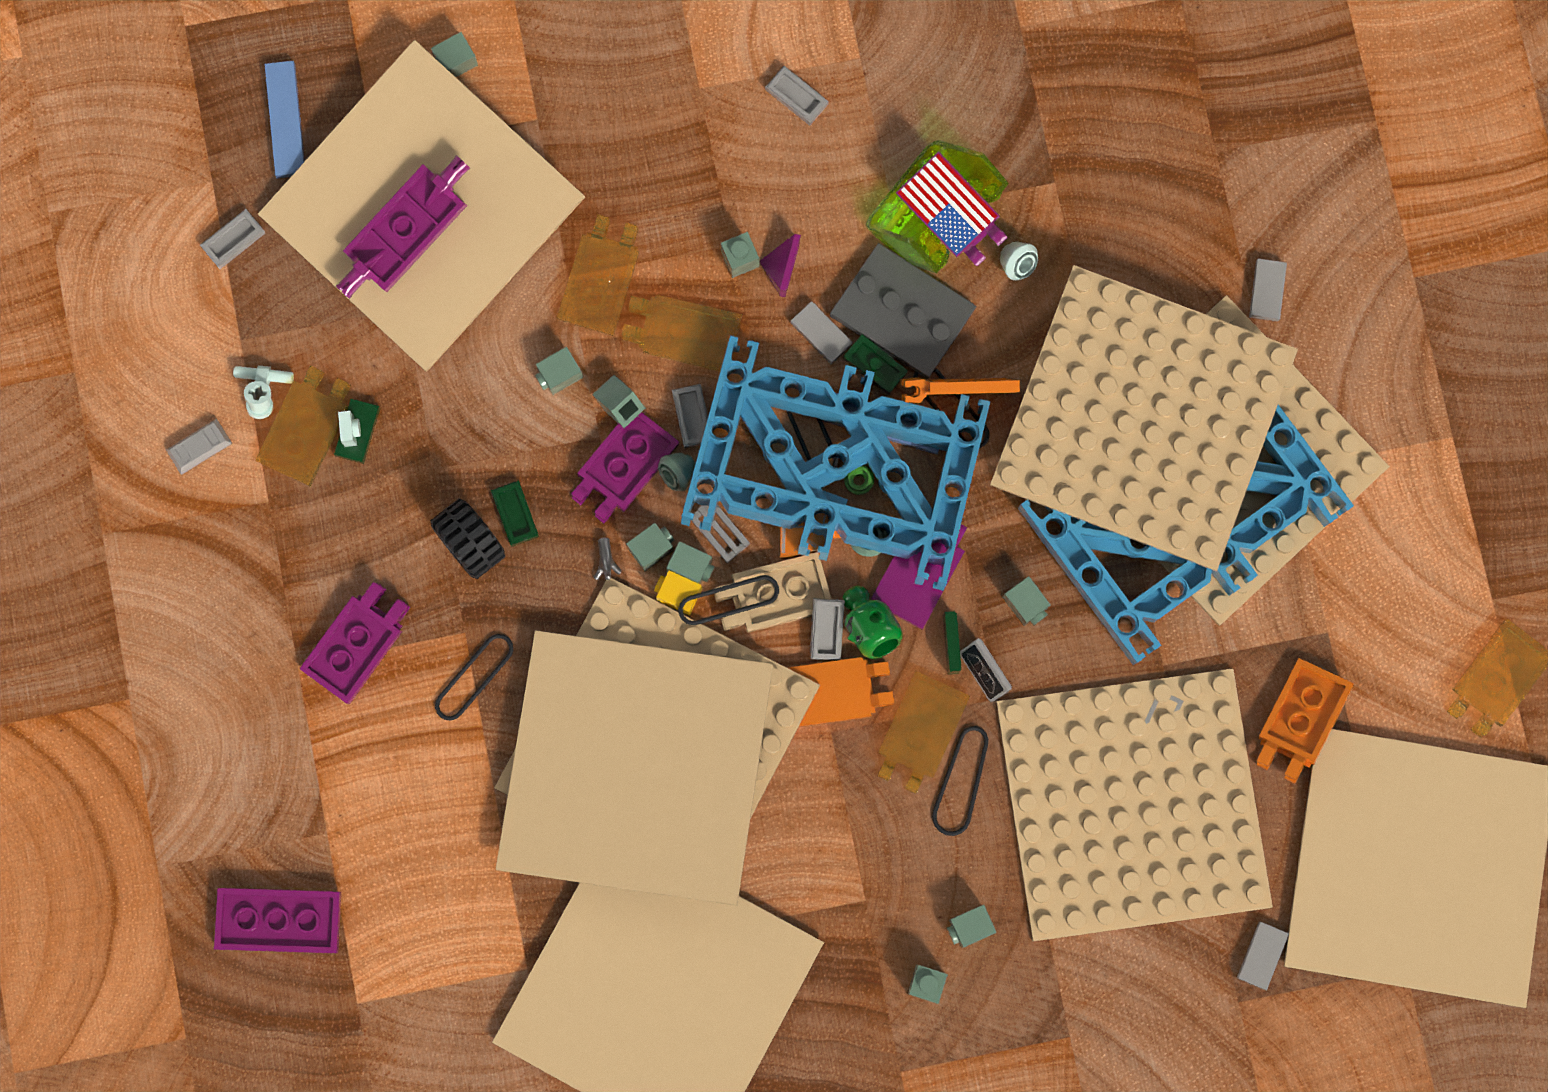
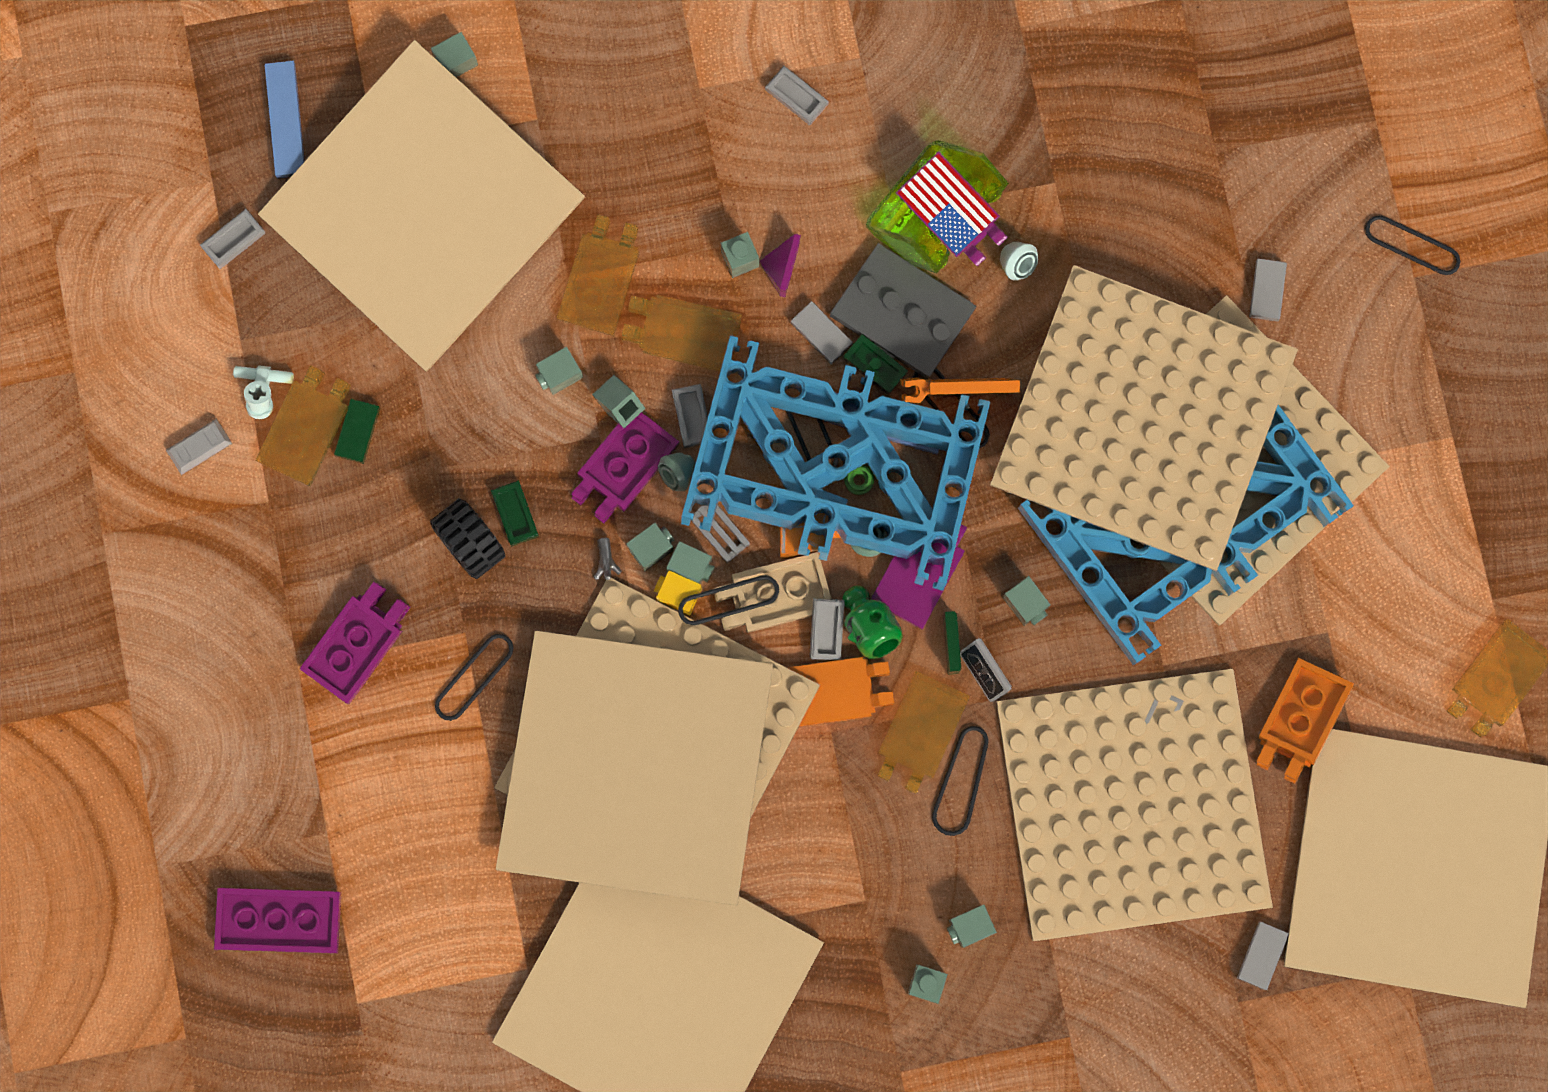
(349, 428): light aqua plate -> none
(404, 228): magenta plate -> none
(1367, 229): none -> black piece

